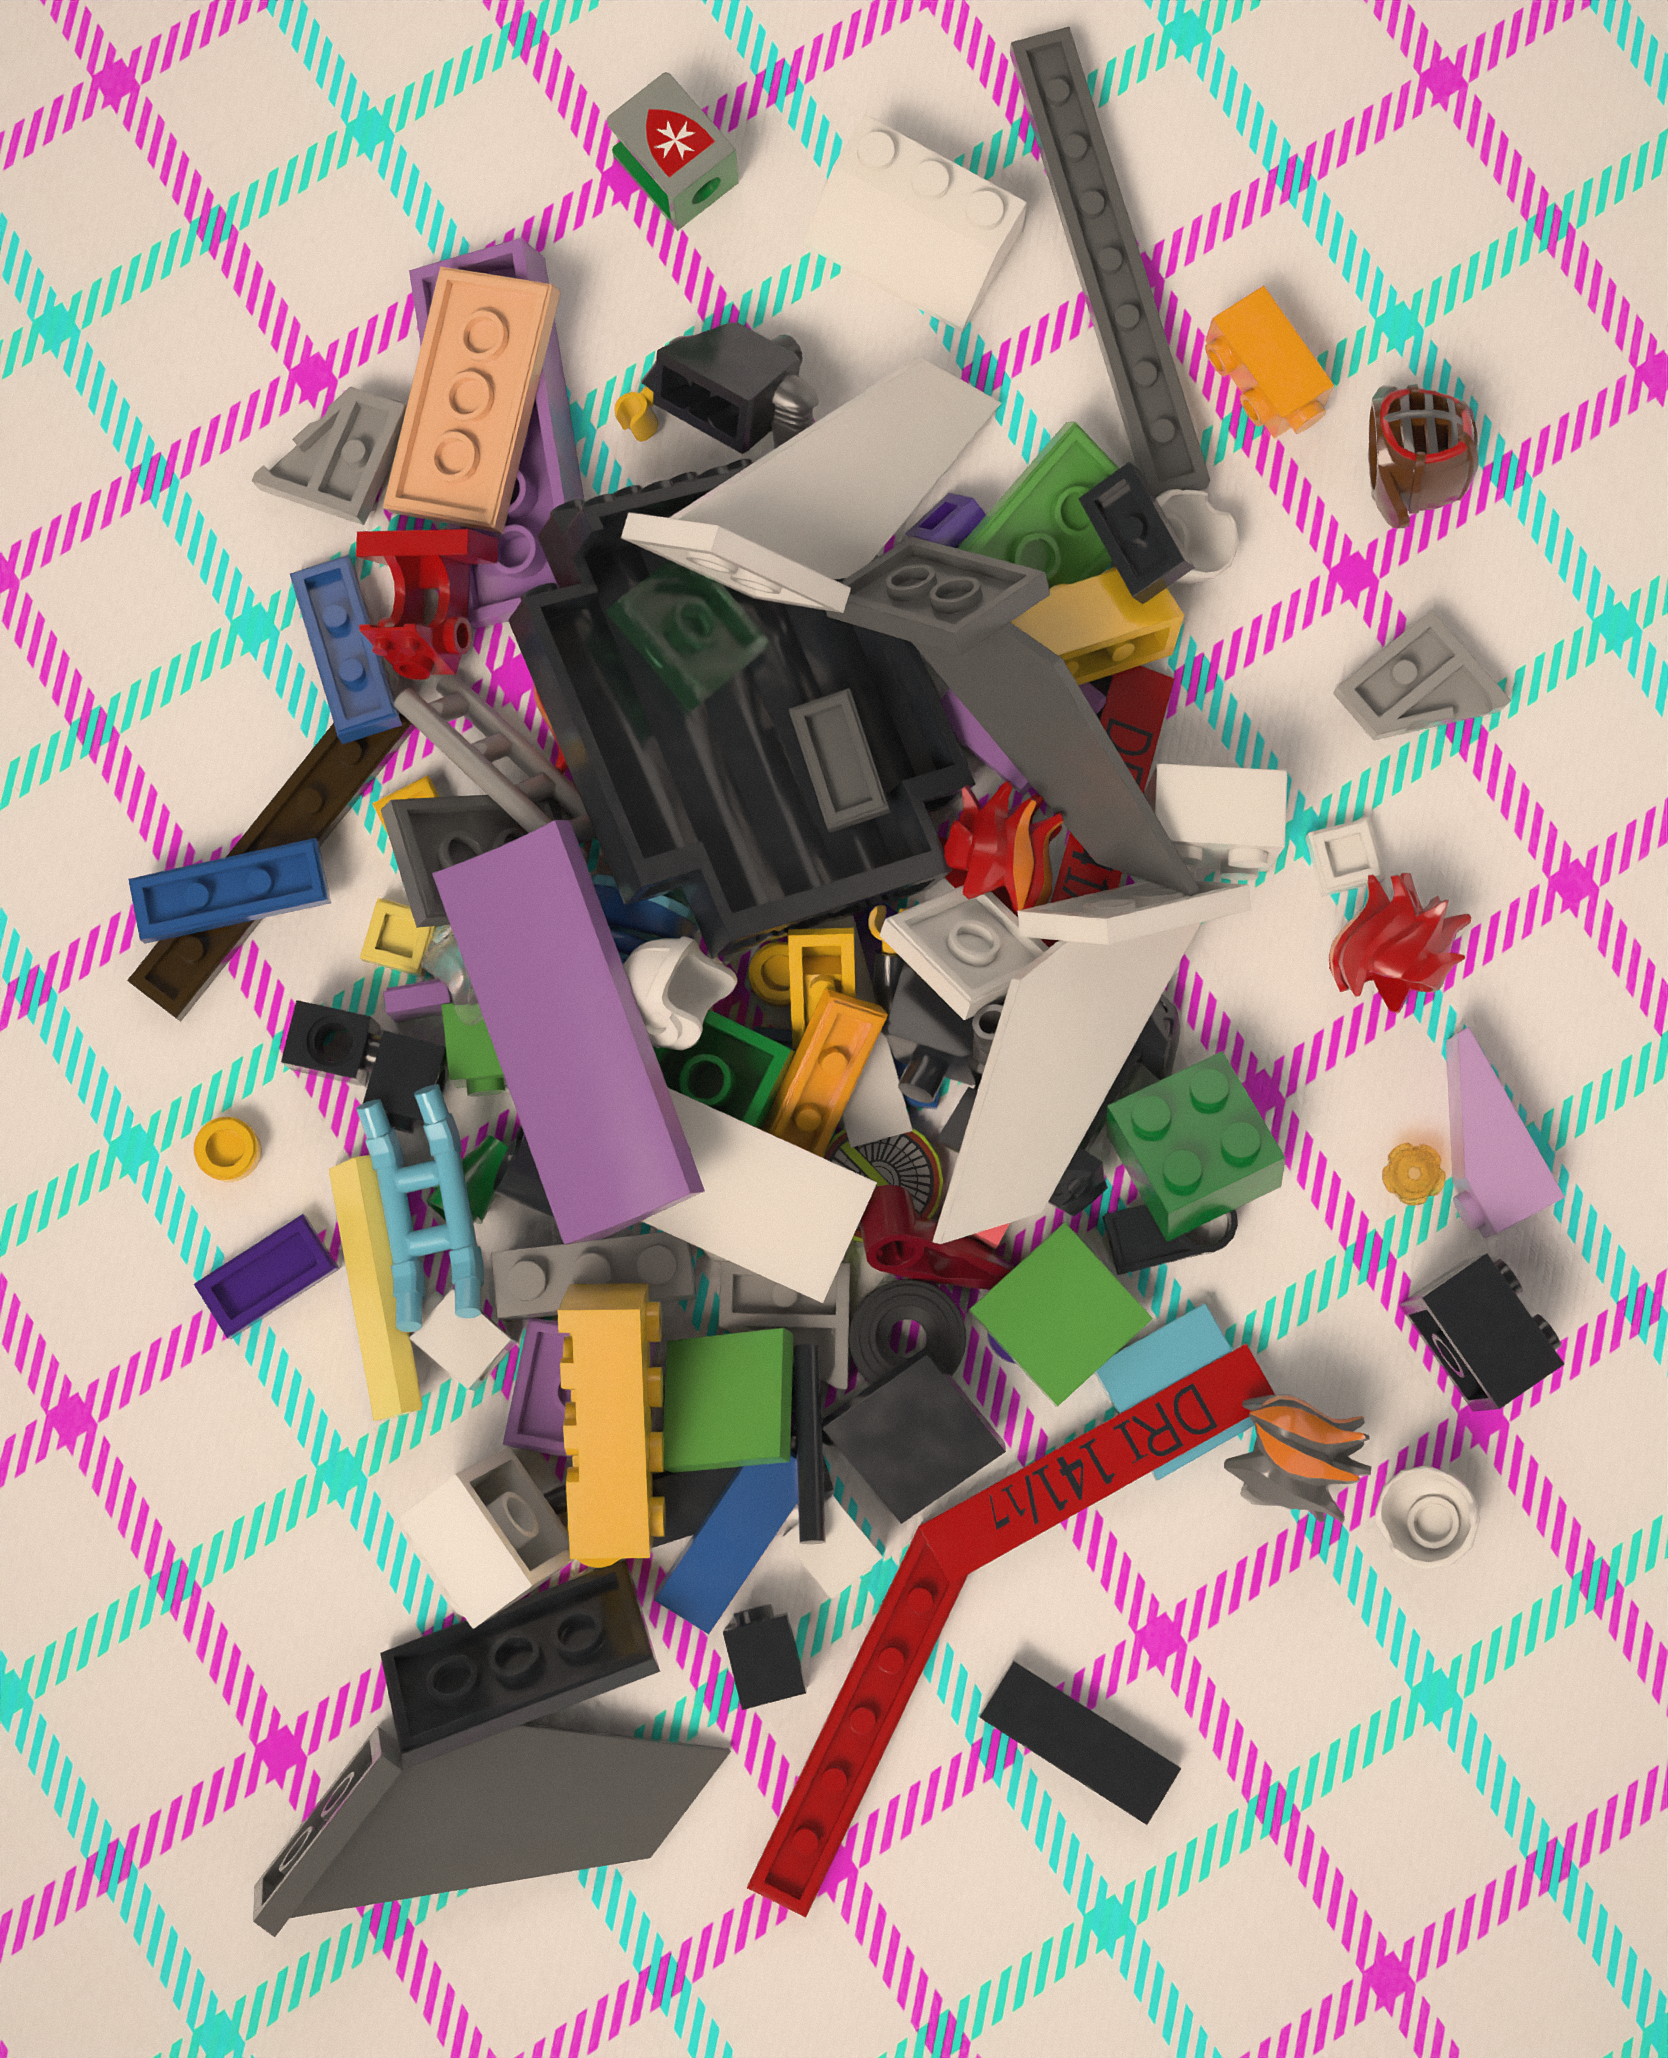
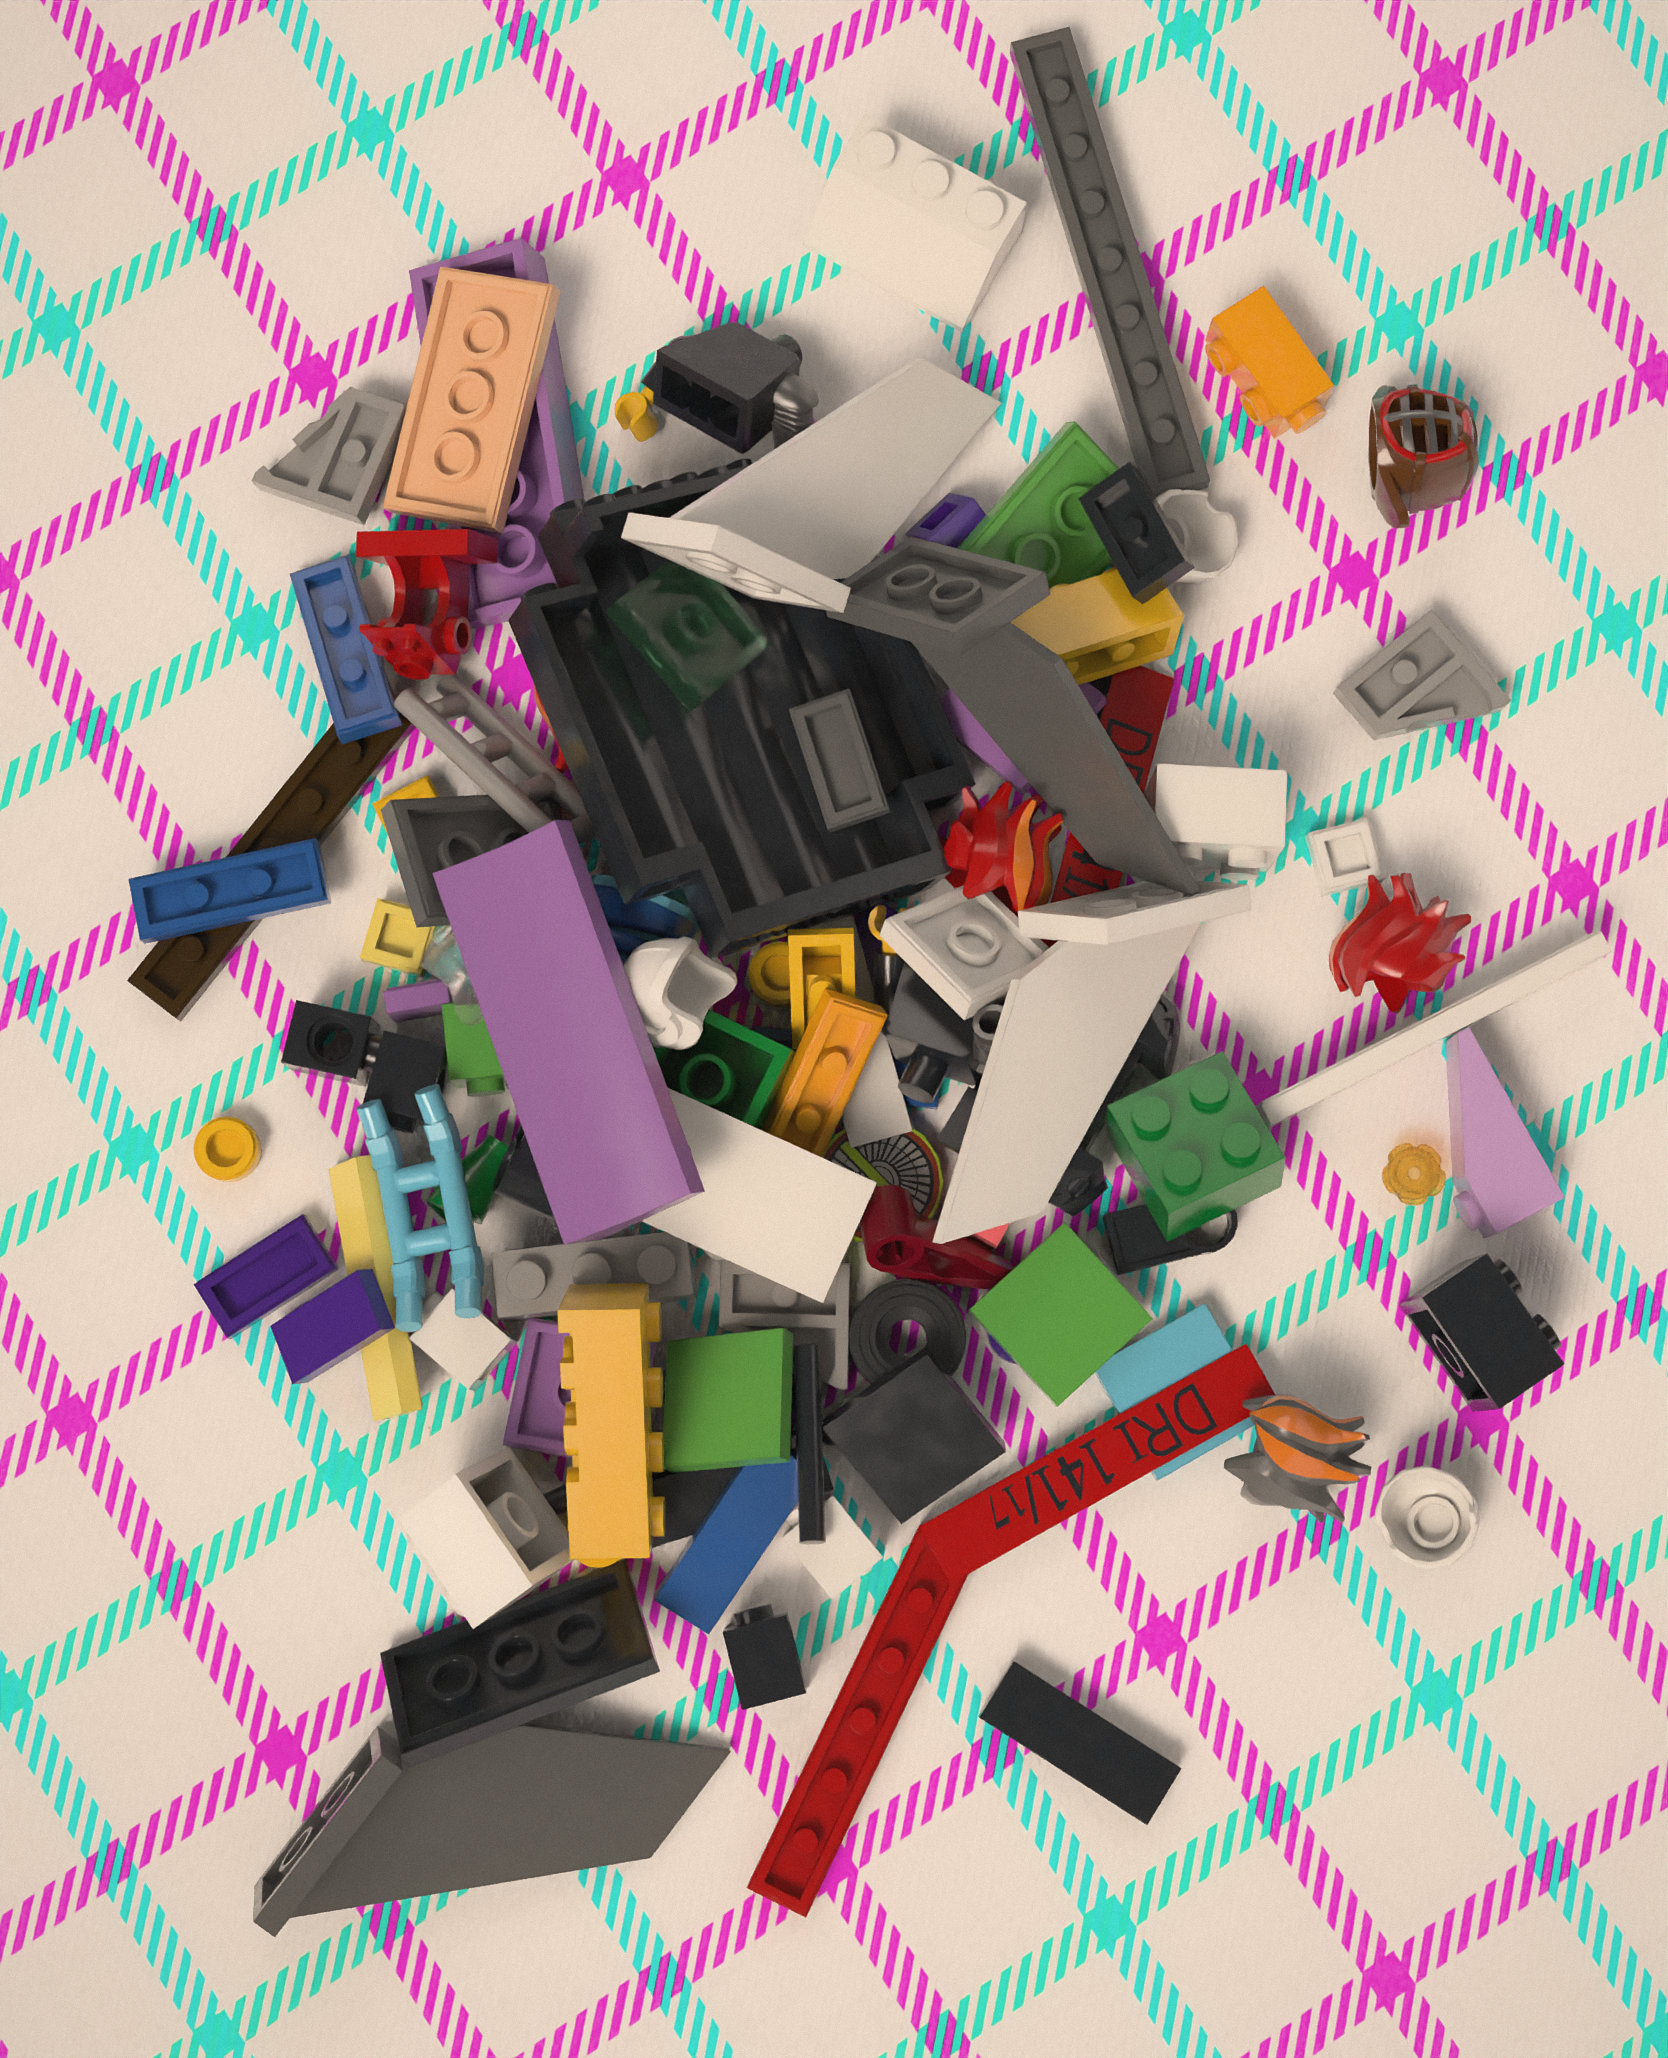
(332, 1326): none -> dark purple tile
(673, 150): piece -> none
(1433, 1029): none -> white tile

